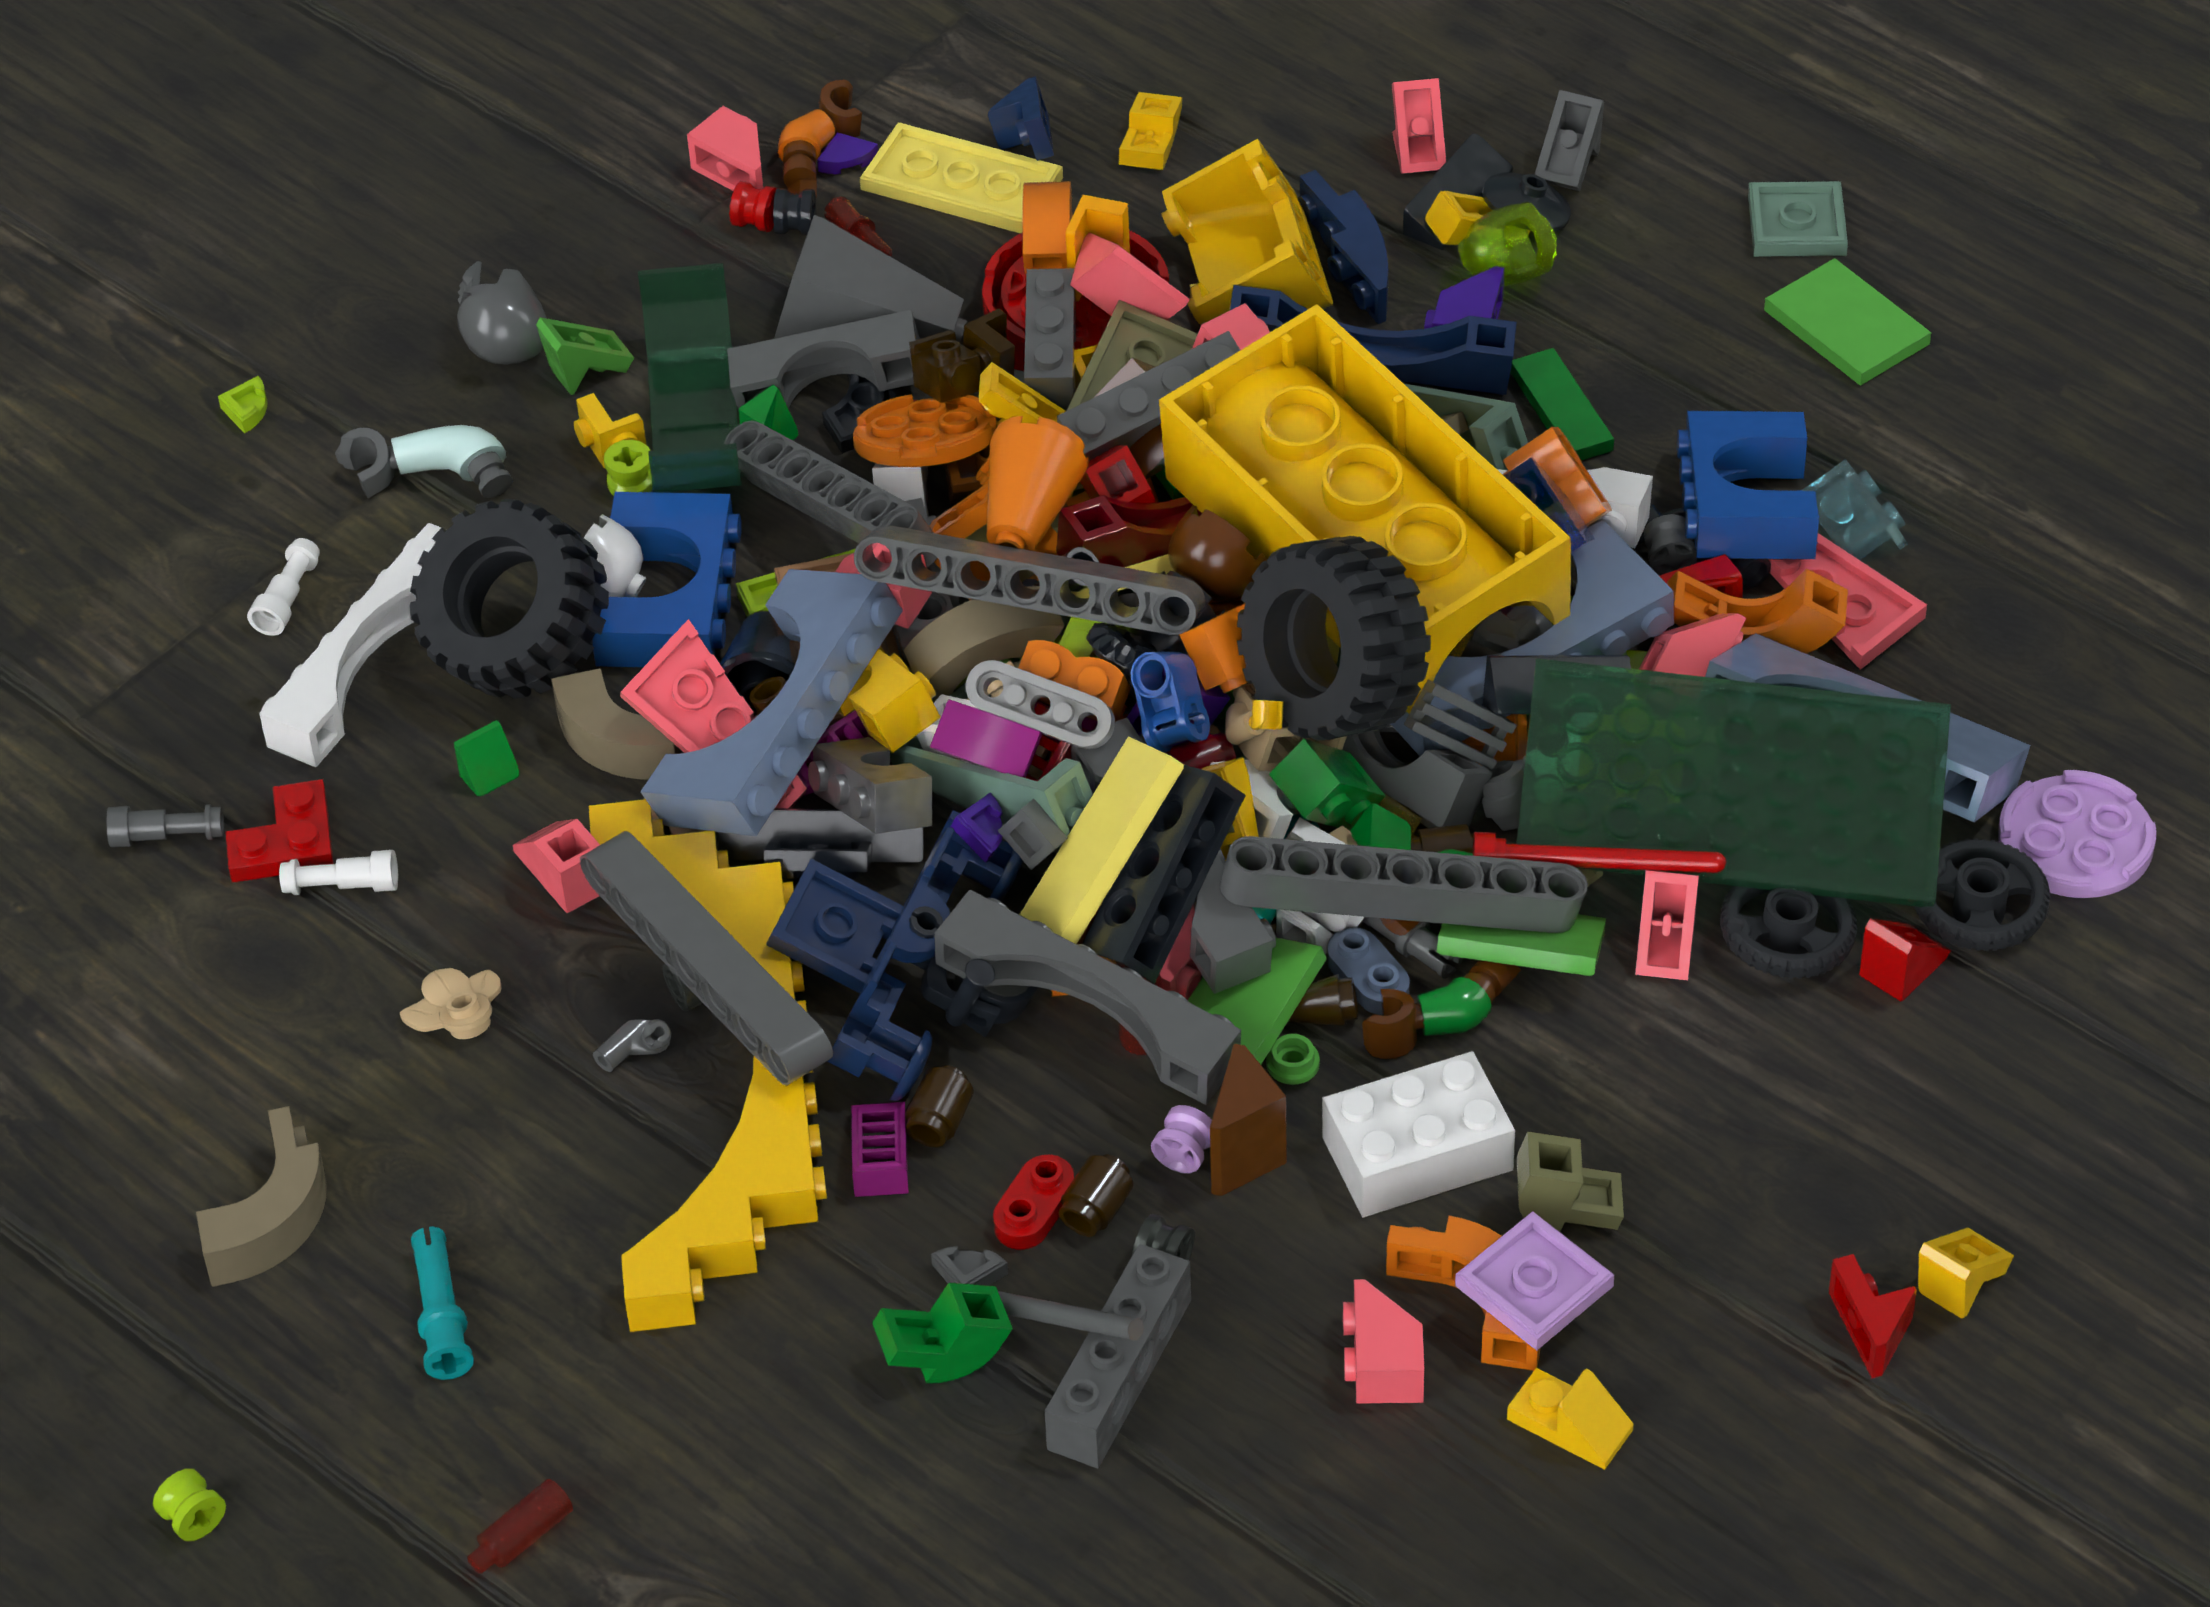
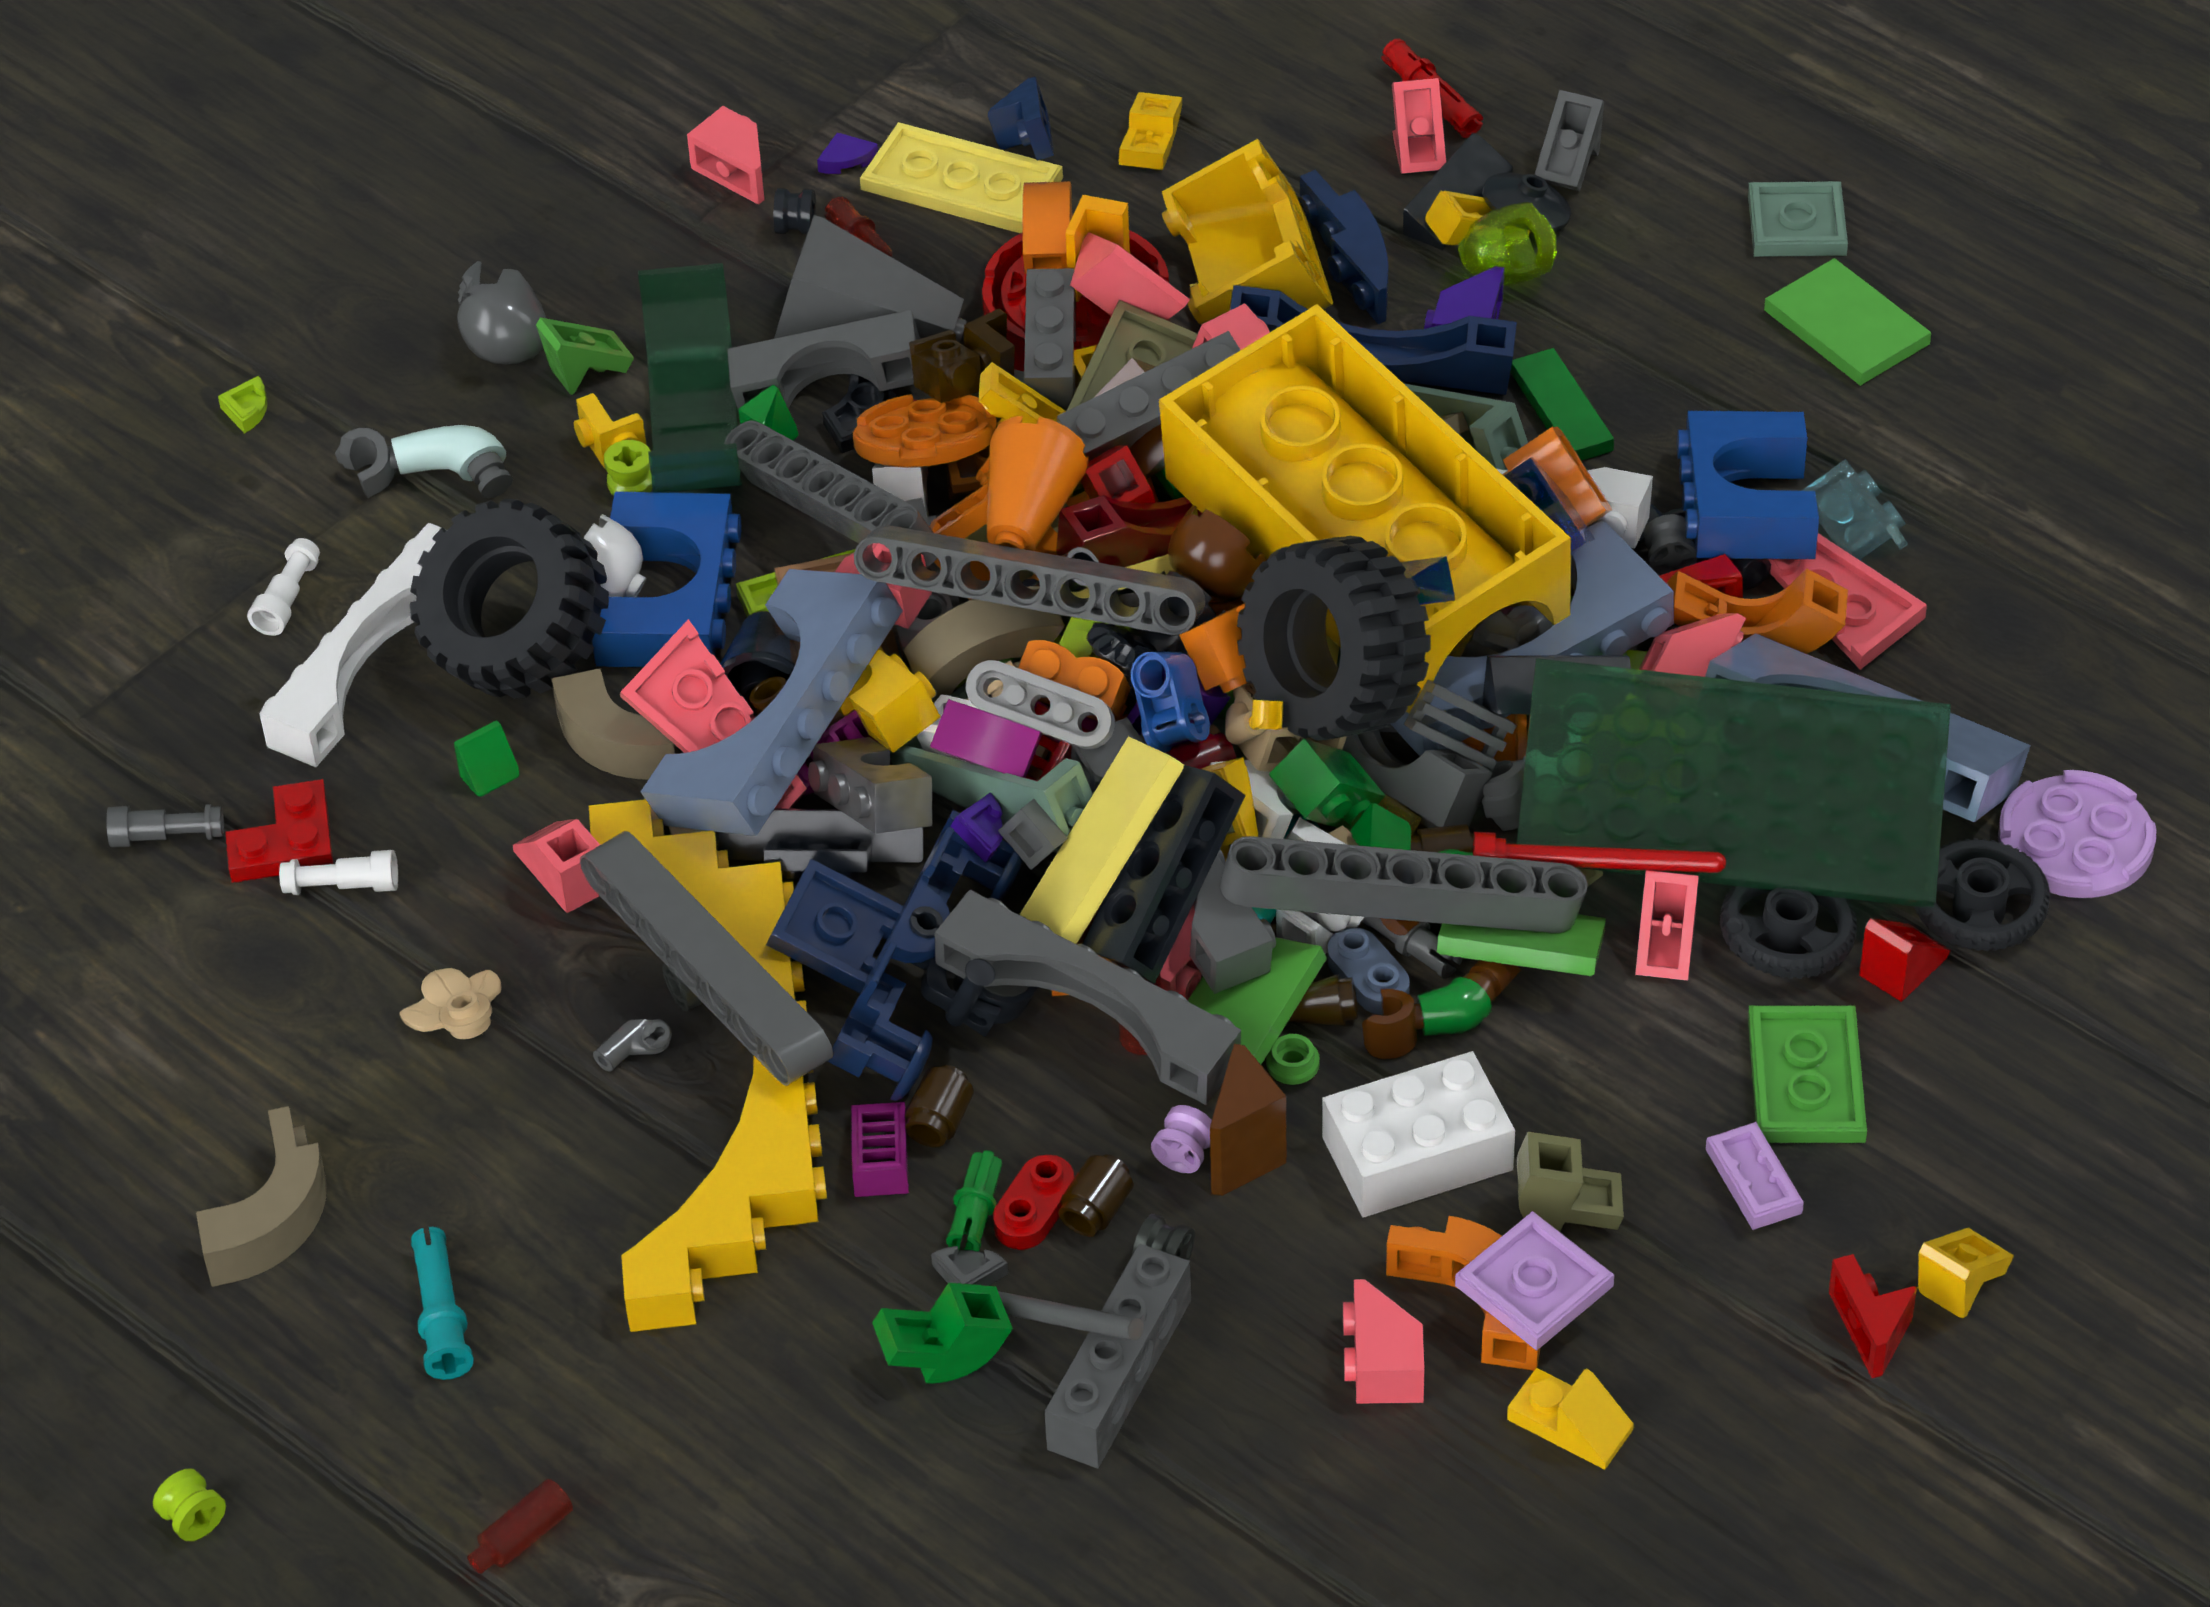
(752, 206): red wheel -> none
(807, 135): reddish brown piece -> none
(975, 1200): none -> green axle
(1413, 67): none -> red pin
(1432, 579): none -> slope
(1754, 1176): none -> lavender plate
(1807, 1074): none -> bright green tile

